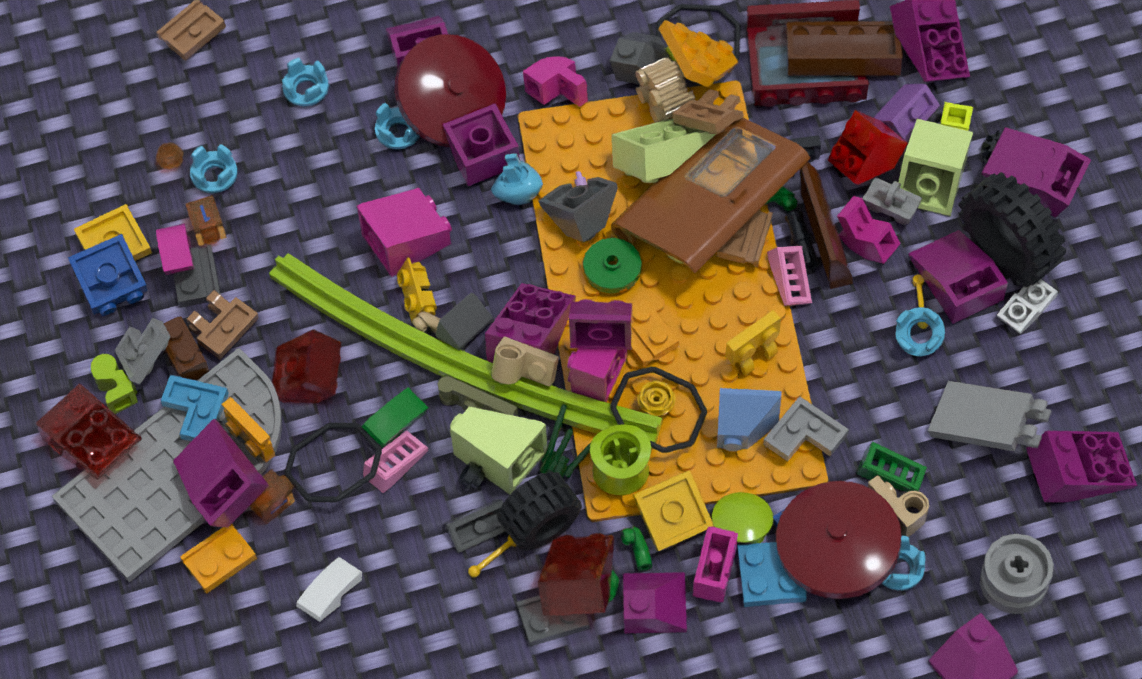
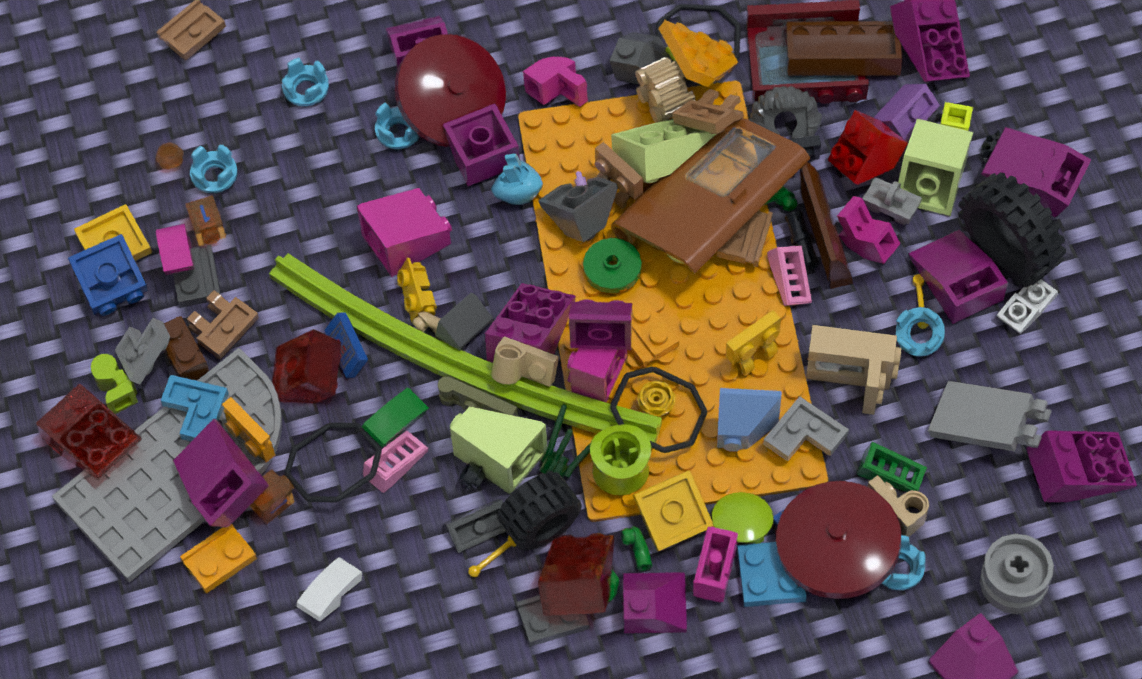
(351, 350): none -> blue tile
(615, 168): none -> medium nougat plate
(788, 100): none -> dark grey piece
(854, 359): none -> tan brick

